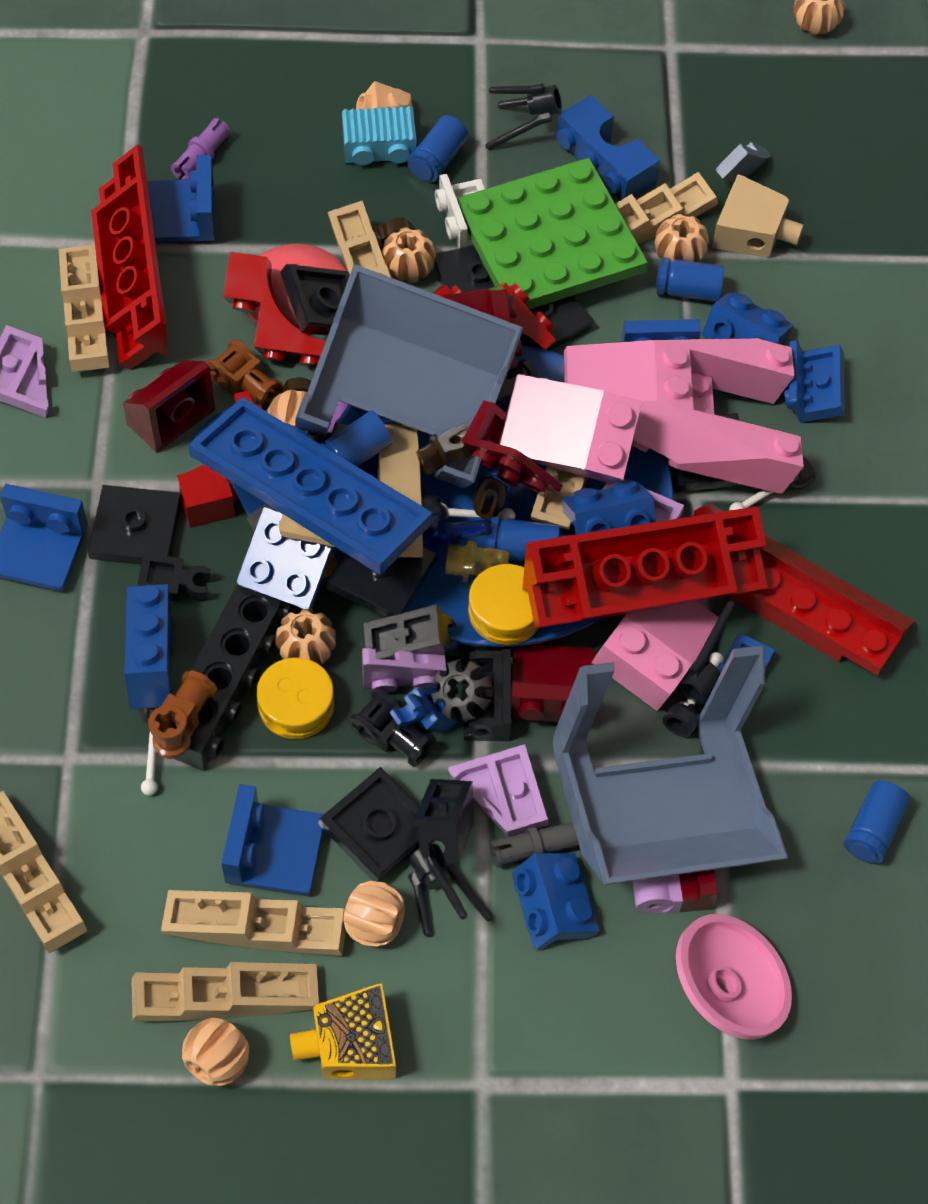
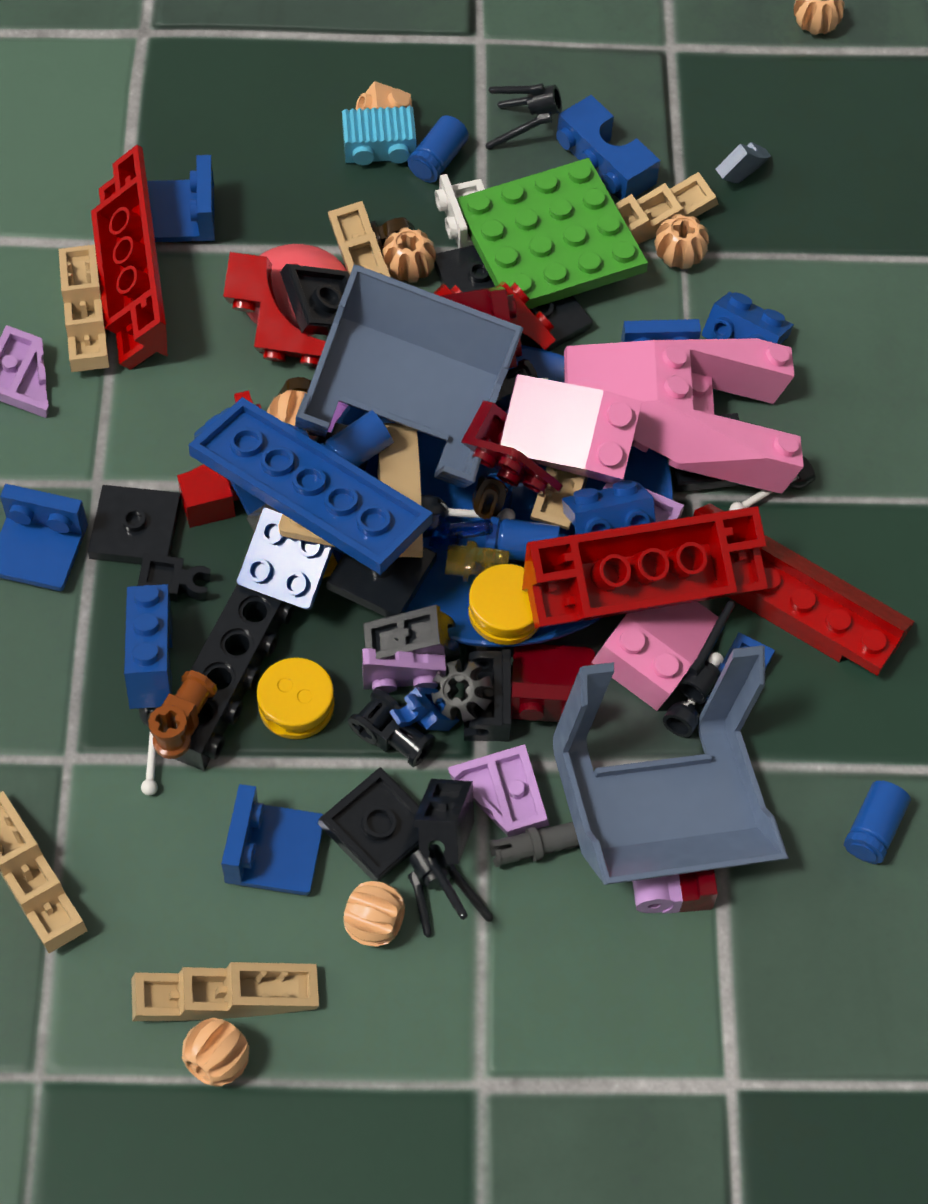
(171, 403): dark red slope -> none
(204, 144): medium lavender pin -> none
(241, 371): dark orange connector -> none
(254, 923): tan slope -> none
(306, 636): light nougat piece -> none
(350, 1037): torso -> none
(444, 450): dark brown piece -> none
(554, 899): blue bracket -> none
(690, 279): blue piece -> none
(733, 976): bright pink dish -> none
(754, 220): tan torso -> none
(817, 383): blue bracket -> none

